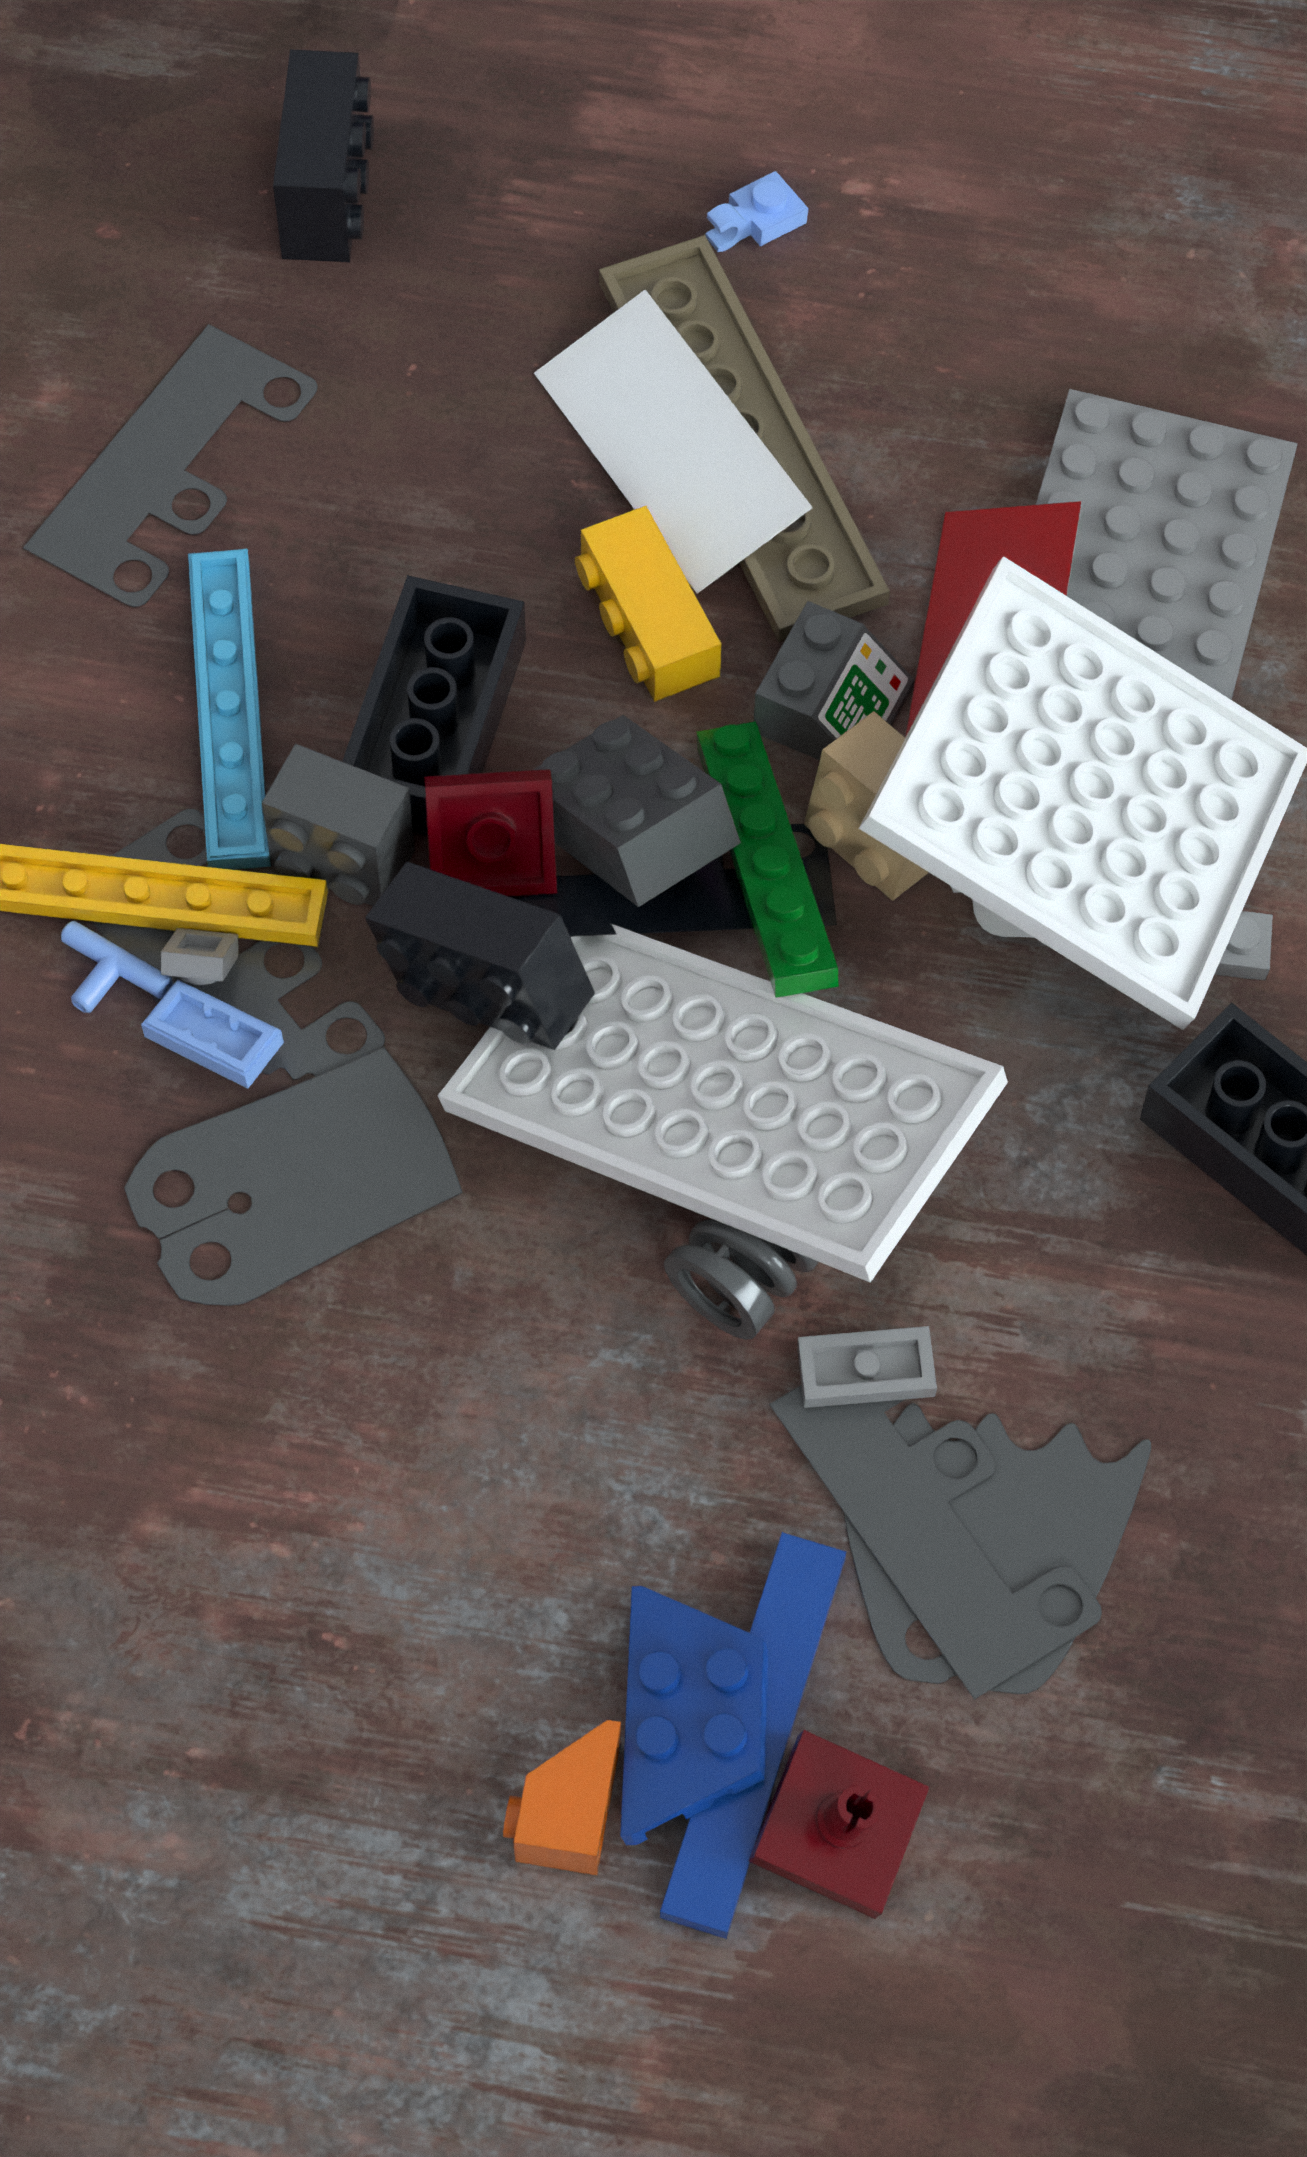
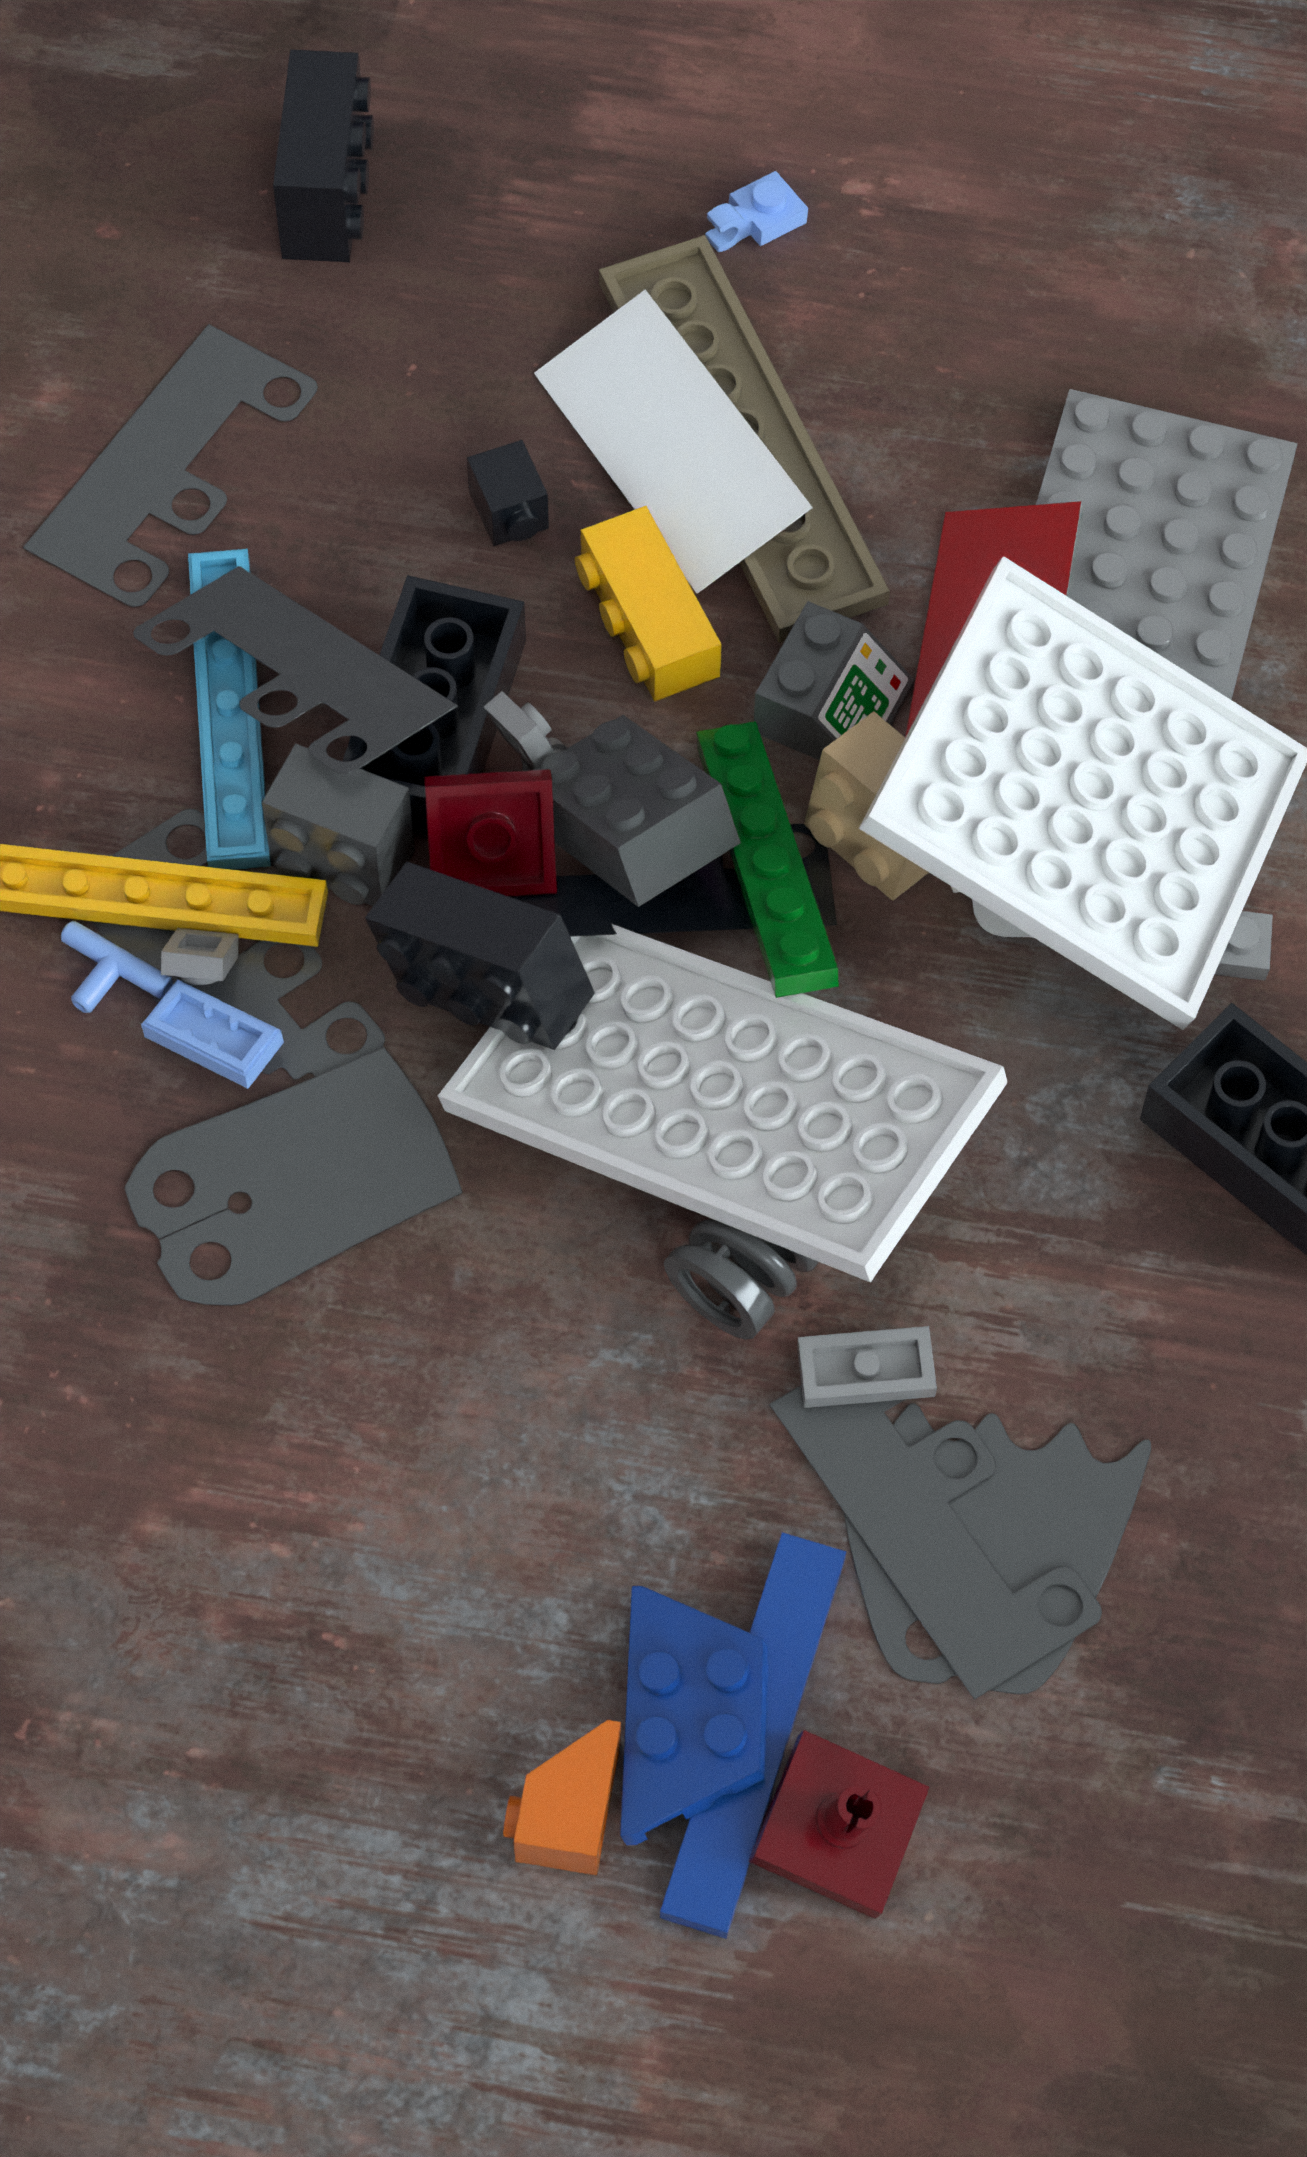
(313, 664): none -> dark grey piece
(508, 493): none -> black brick
(523, 730): none -> light grey plate

